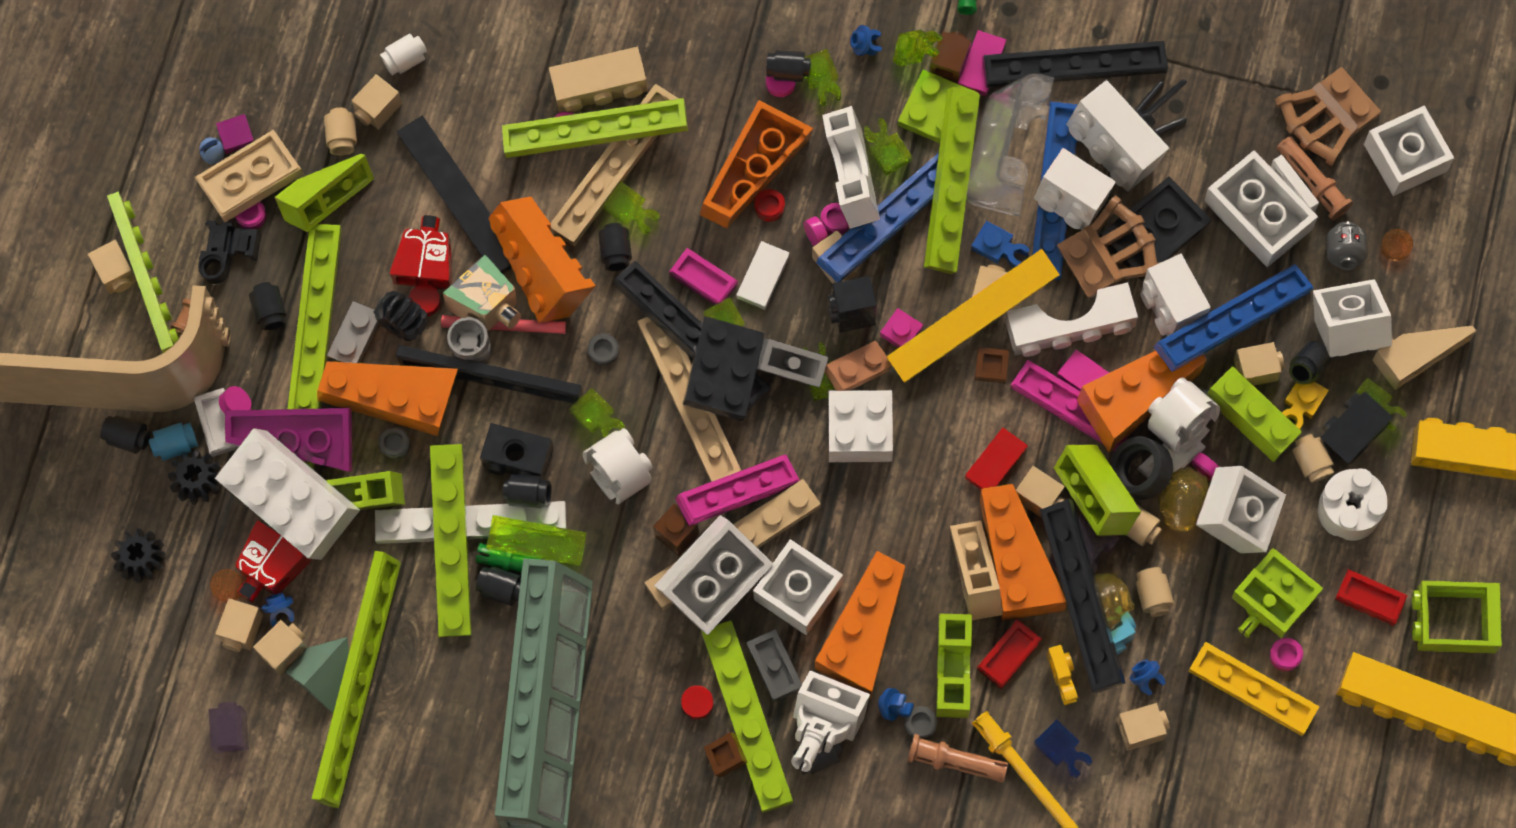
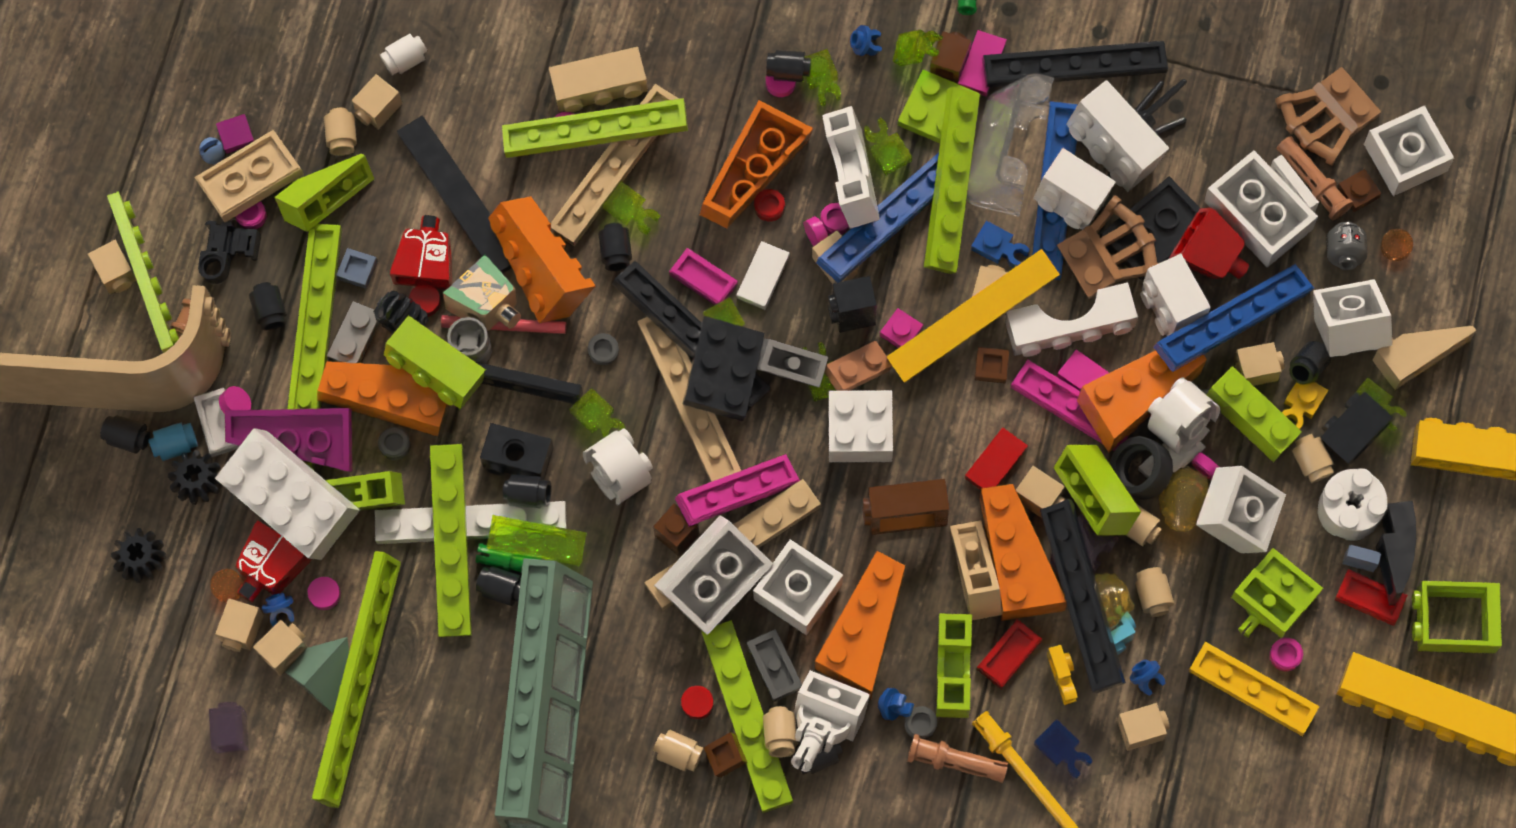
(324, 593): none -> dark pink tile
(356, 268): none -> sand blue tile
(433, 362): none -> lime brick
(678, 751): none -> tan brick
(780, 732): none -> tan brick
(906, 506): none -> reddish brown window
(1212, 246): none -> red torso
(1359, 189): none -> reddish brown plate
(1361, 558): none -> sand blue tile
(1397, 548): none -> black slope

